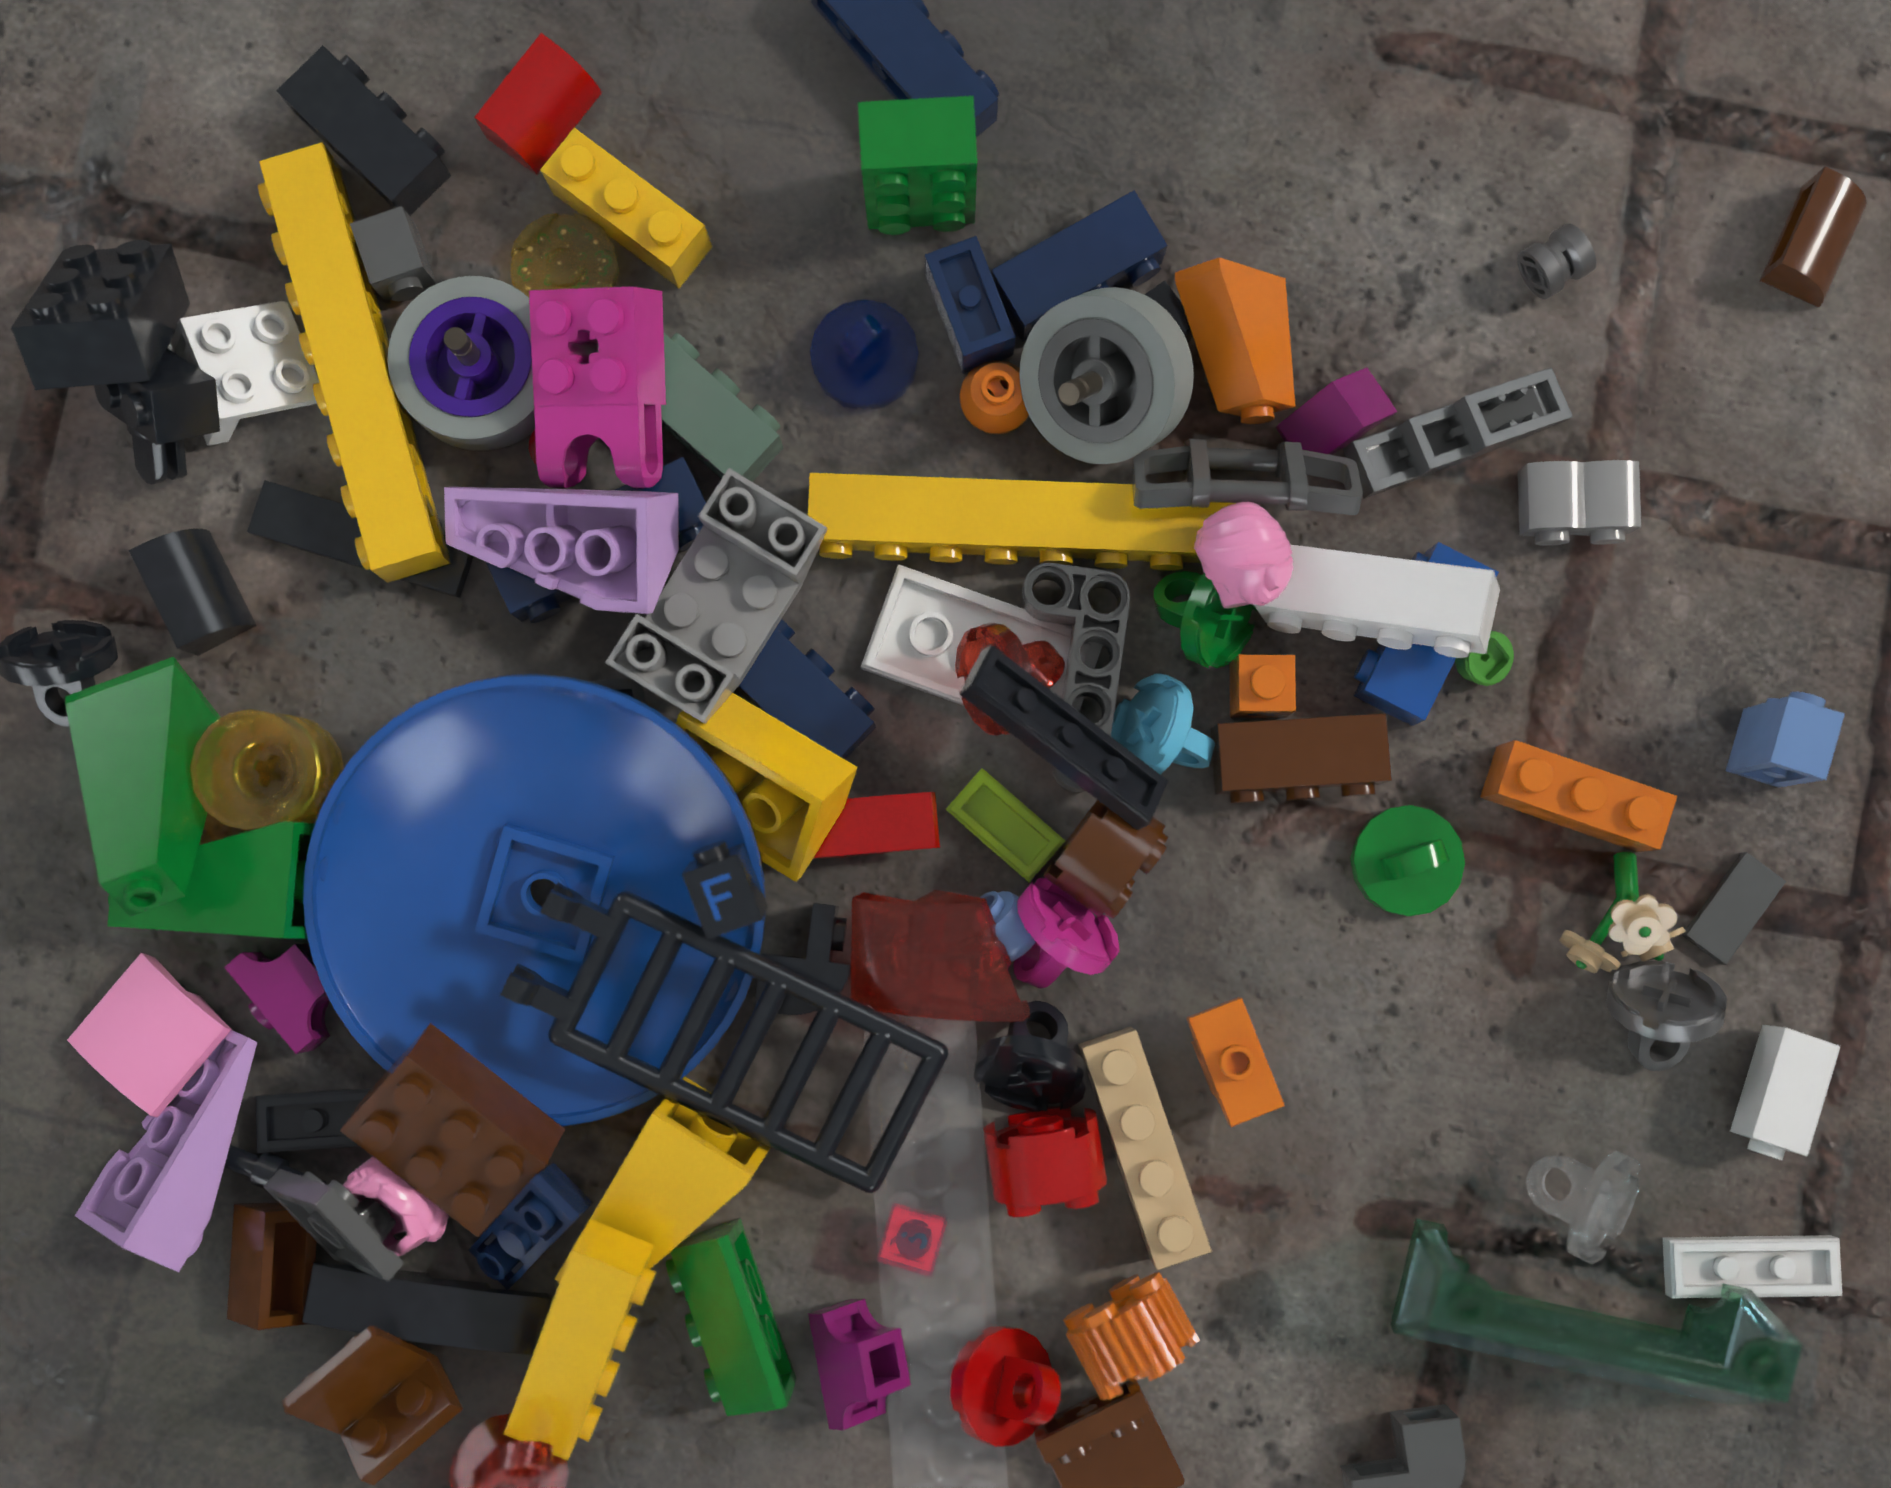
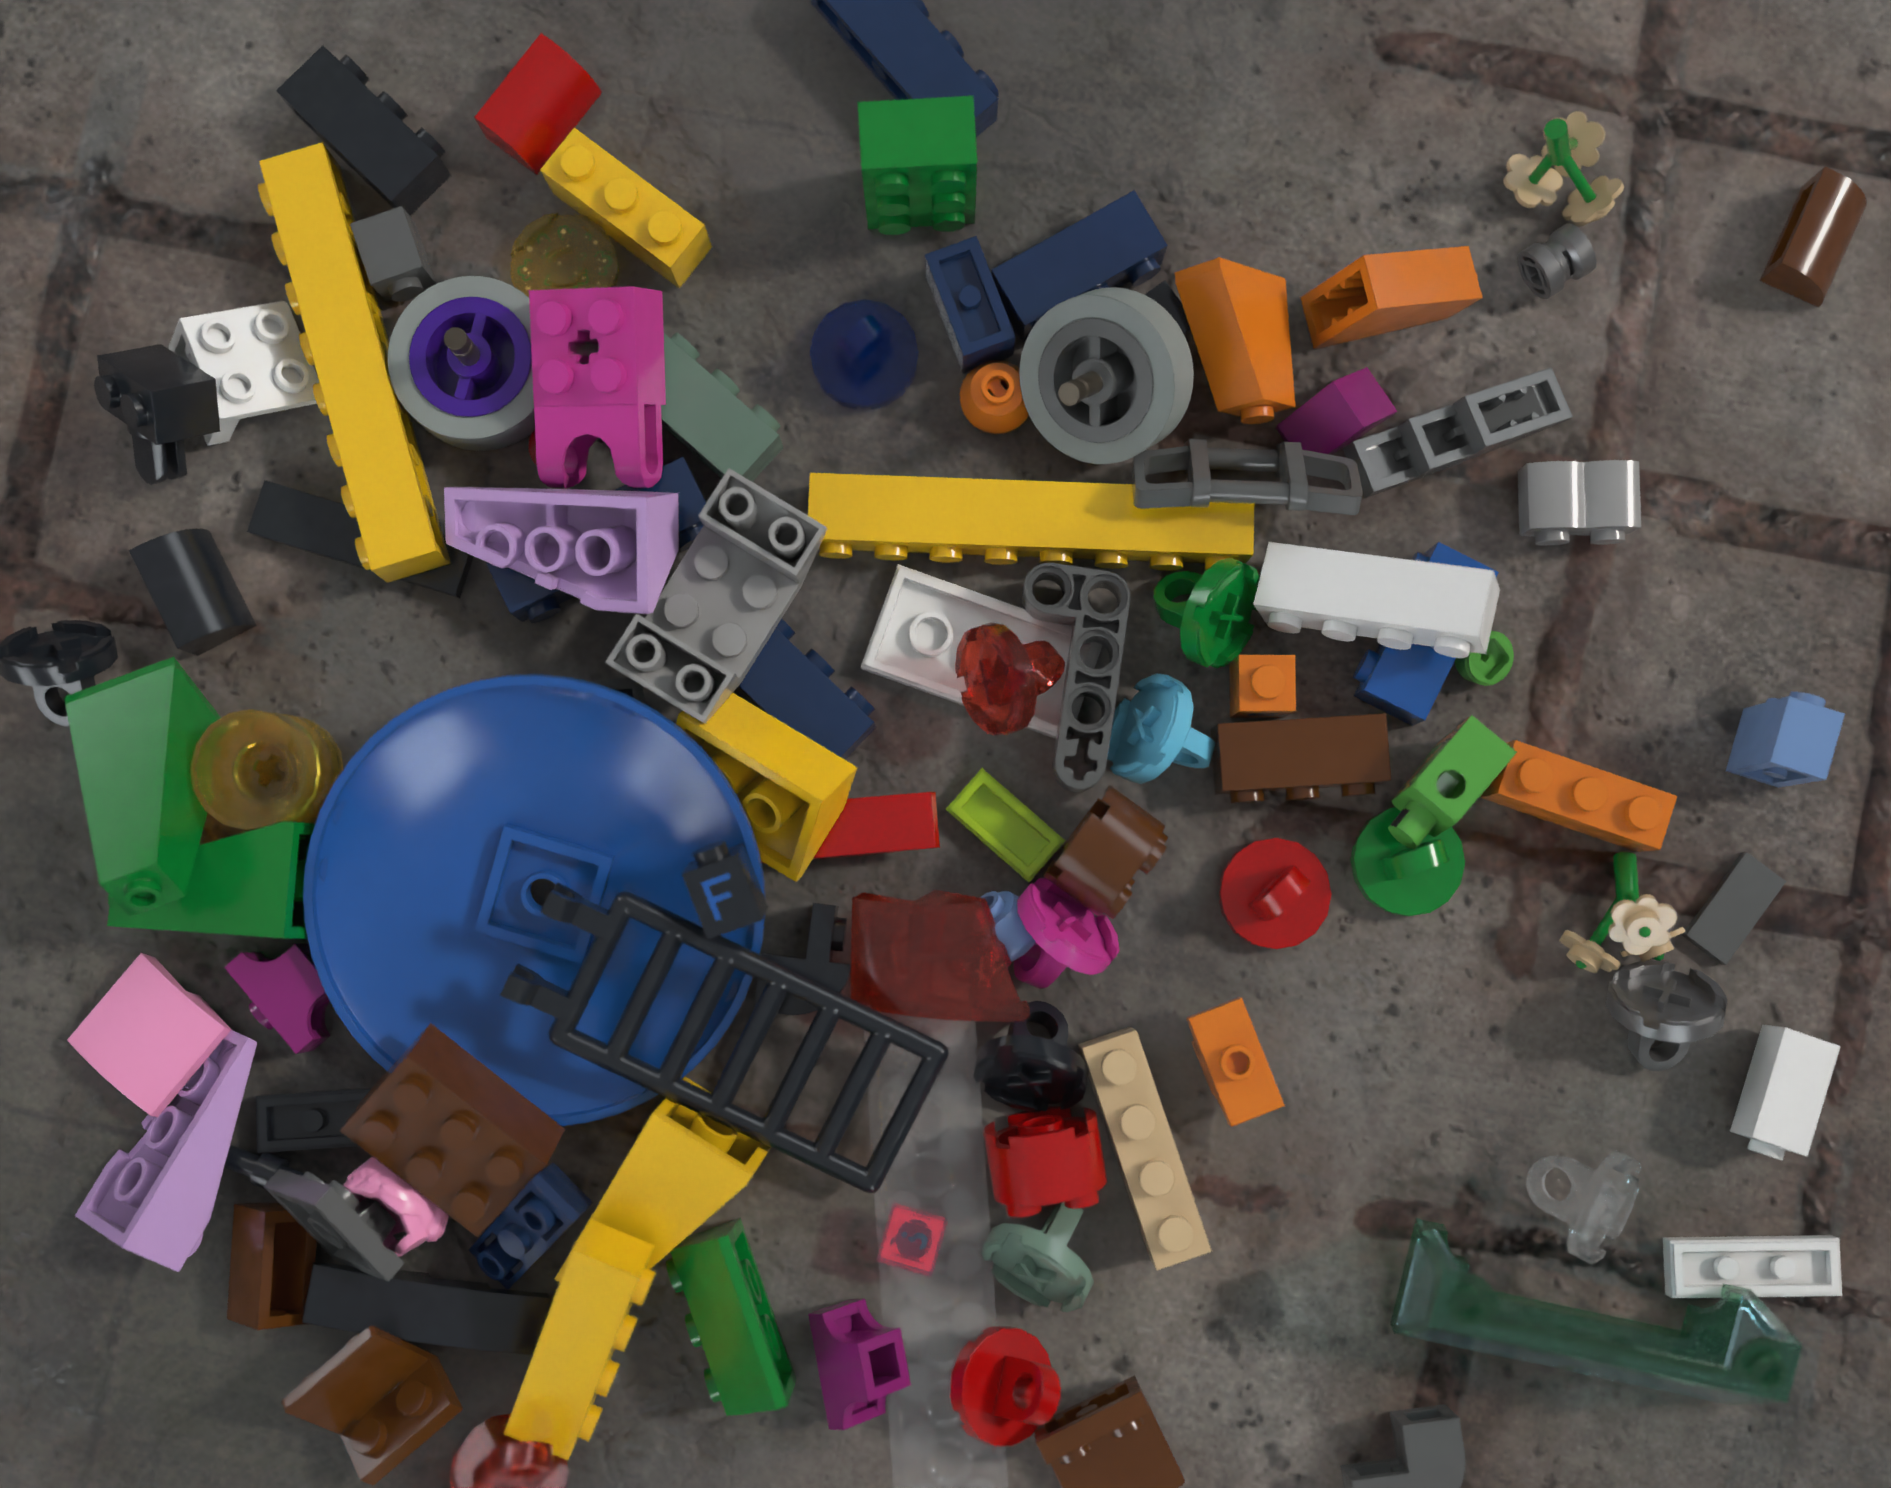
(102, 316): black brick -> none
(1039, 1262): none -> sand green tile
(1064, 737): black tile -> none
(1131, 1335): orange brick -> none
(1244, 555): bright pink hair -> none
(1274, 893): none -> red tile
(1390, 294): none -> orange slope
(1448, 782): none -> bright green torso
(1568, 147): none -> tan plant

